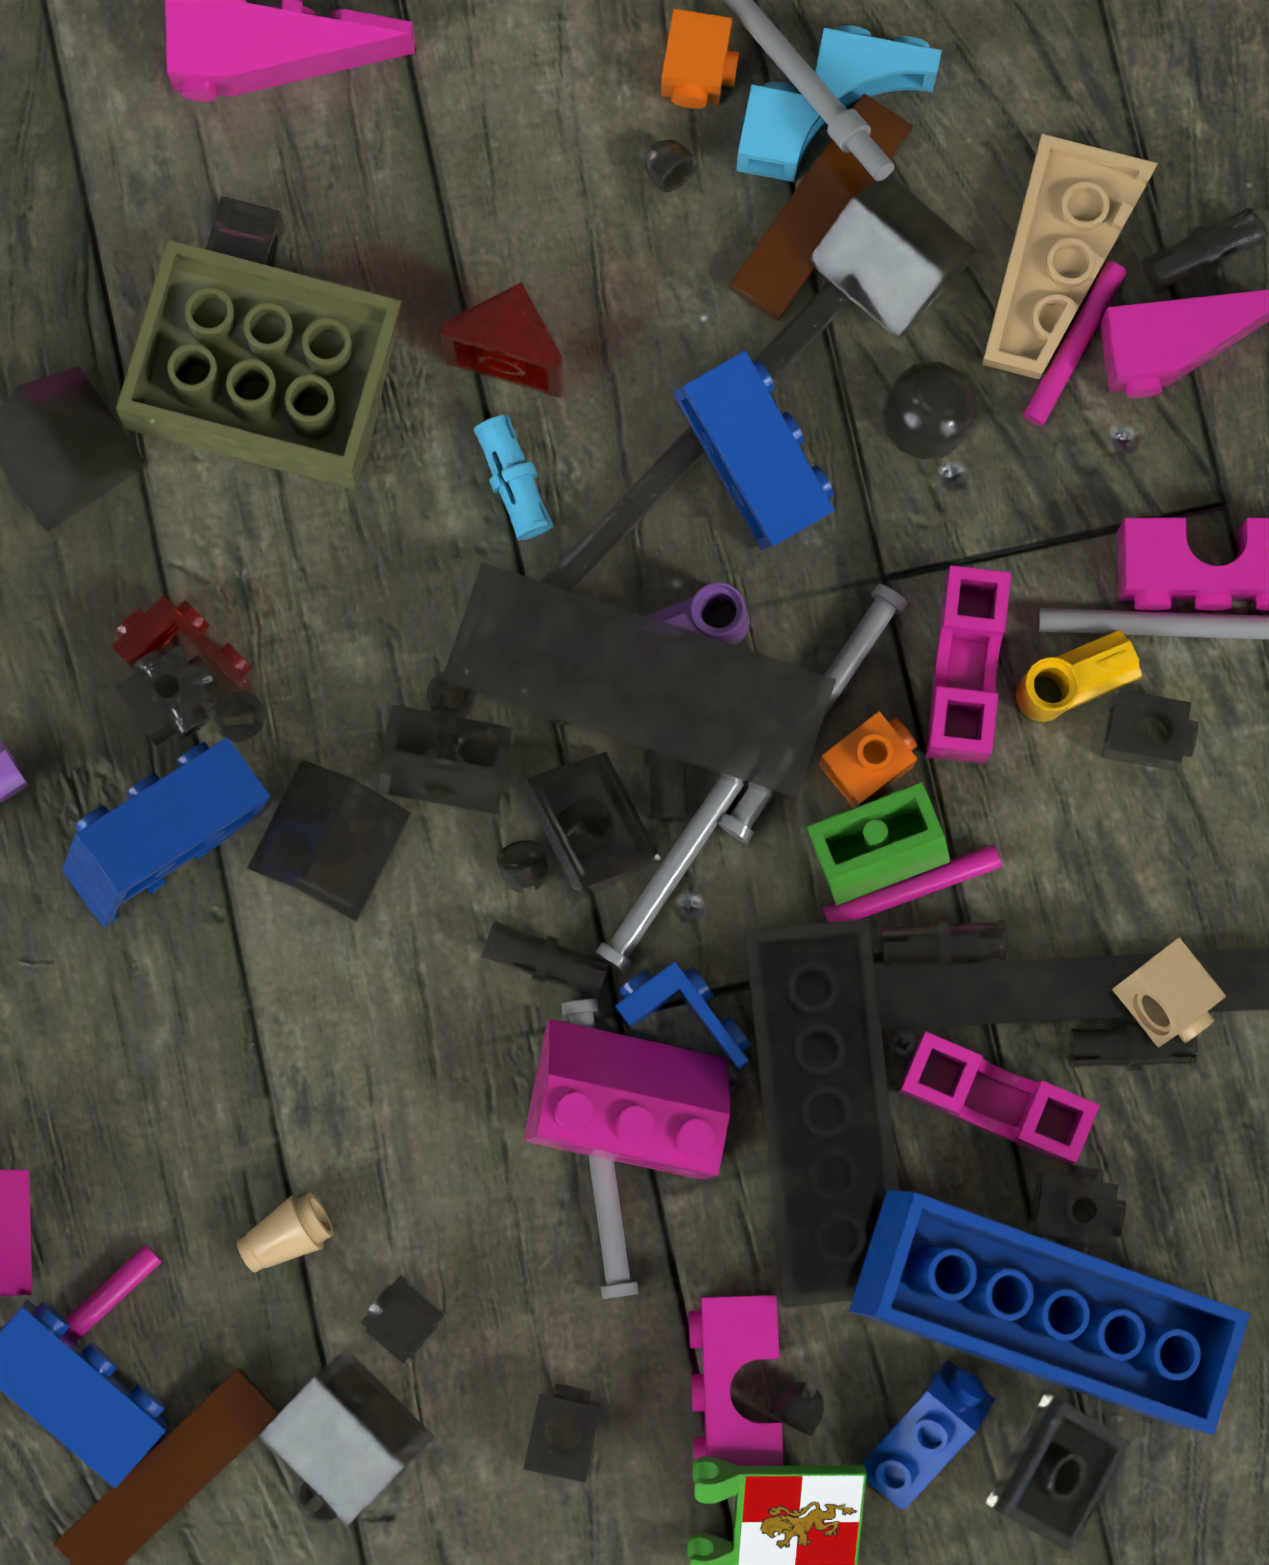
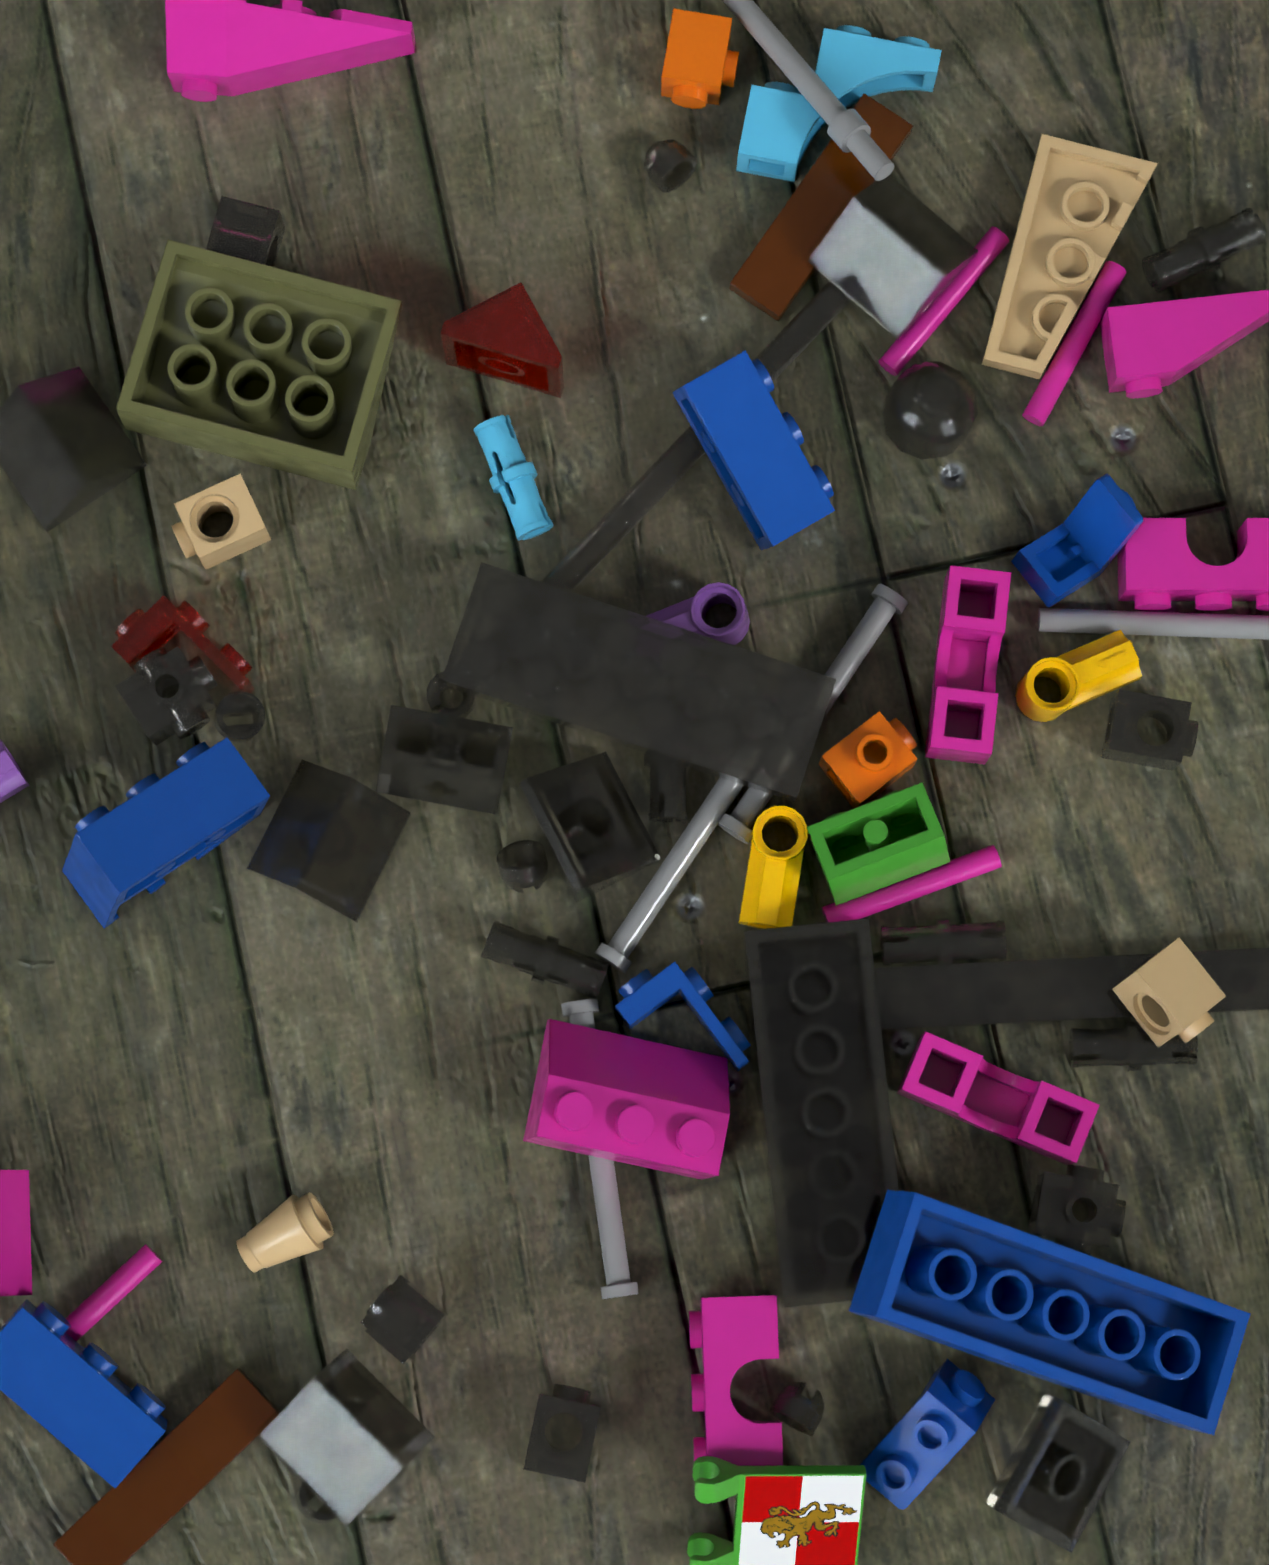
(228, 497): none -> tan brick
(773, 875): none -> yellow piece
(912, 340): none -> dark pink bar
(1082, 544): none -> blue bracket

